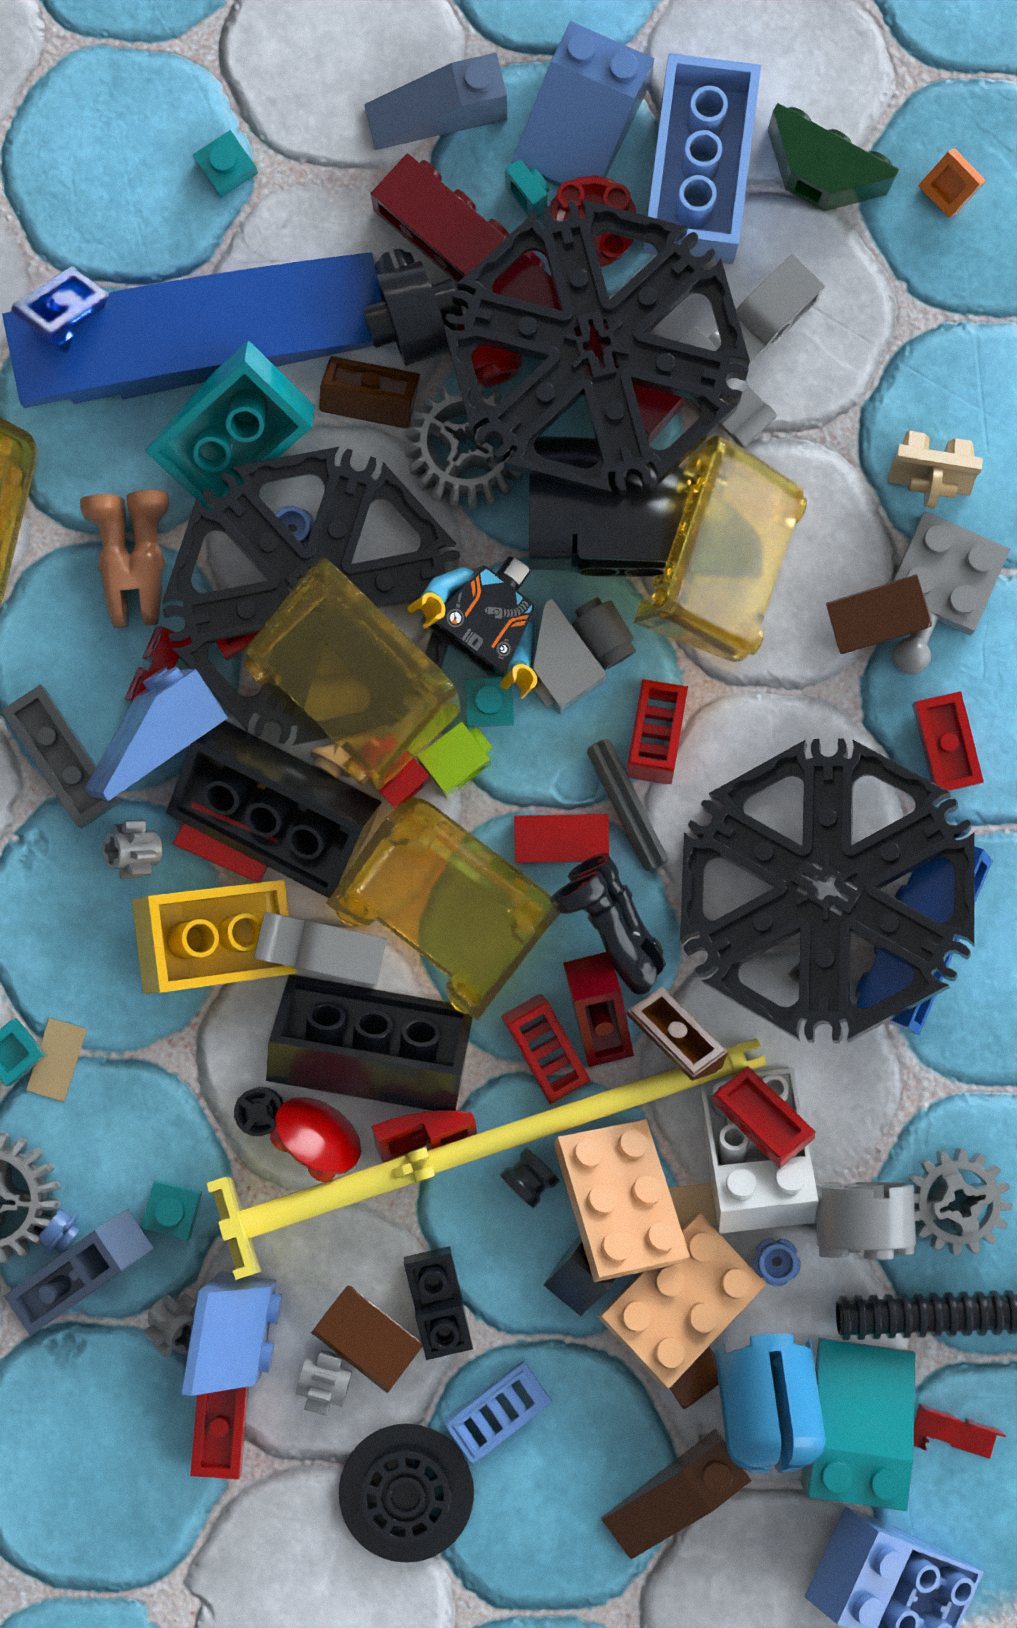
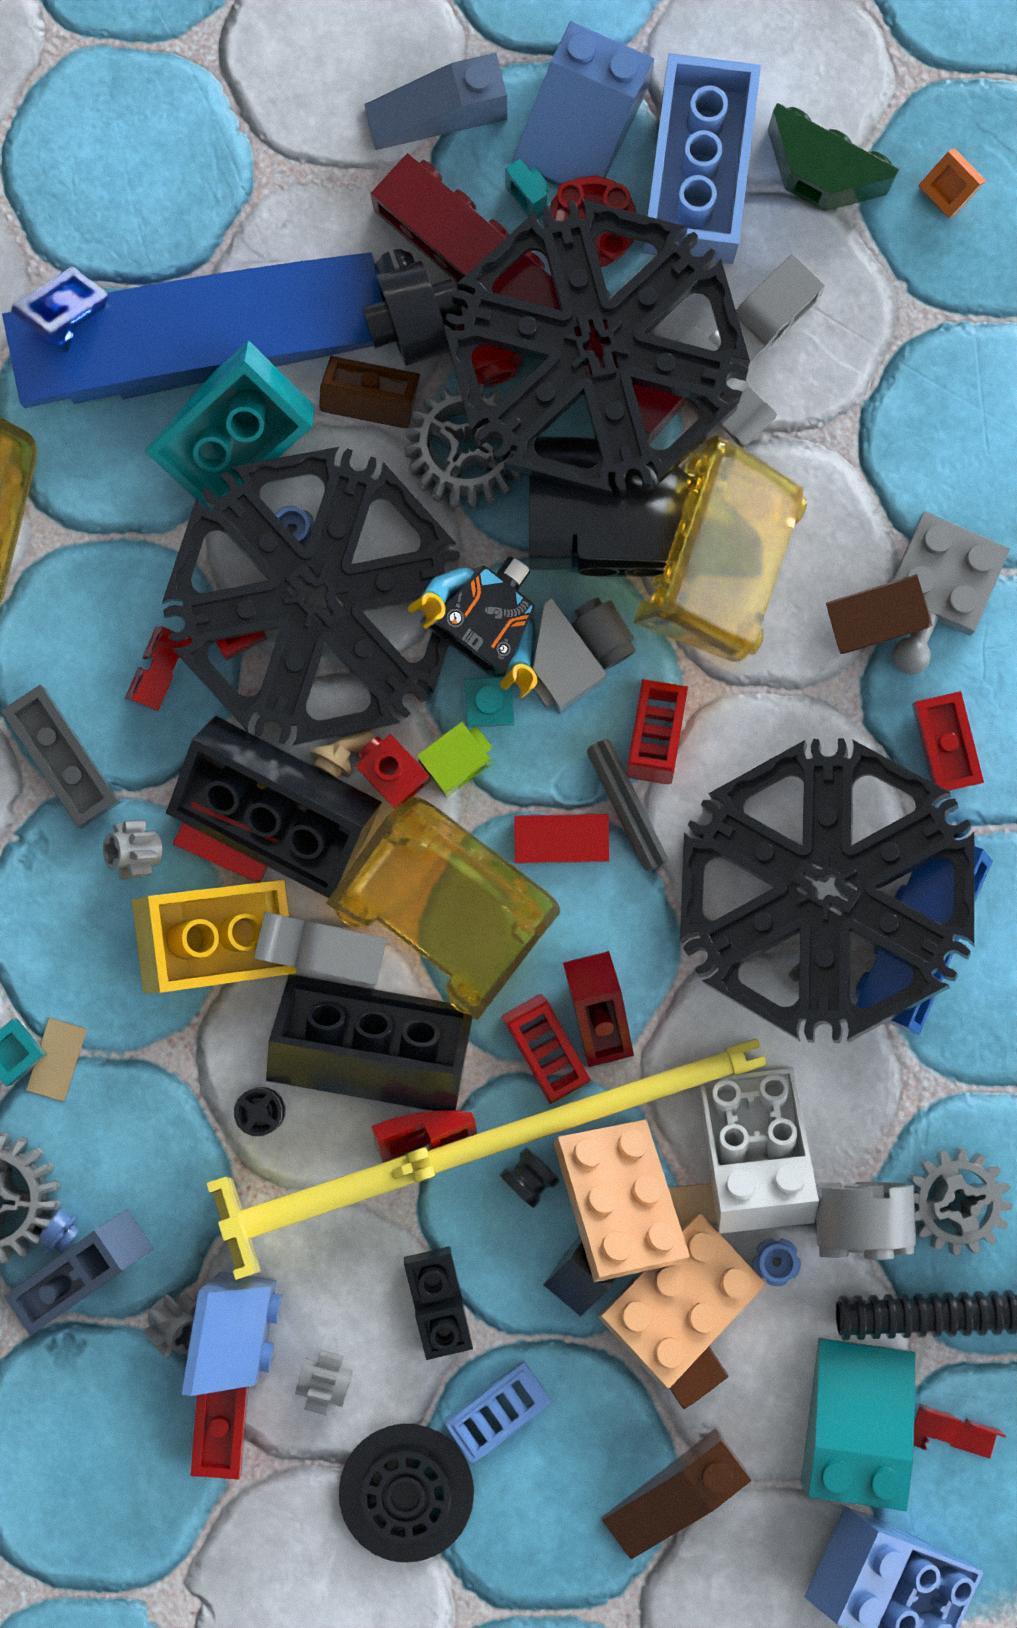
(117, 566): nougat piece -> none
(157, 726): medium blue slope -> none
(171, 1210): teal plate -> none
(225, 163): teal plate -> none
(316, 1137): red dish -> none
(353, 674): clear yellow windscreen -> none
(367, 1338): reddish brown slope -> none
(611, 911): black piece -> none
(678, 1034): reddish brown slope -> none
(763, 1117): red tile -> none
(770, 1404): dark azure cylinder -> none
(935, 471): tan hips -> none

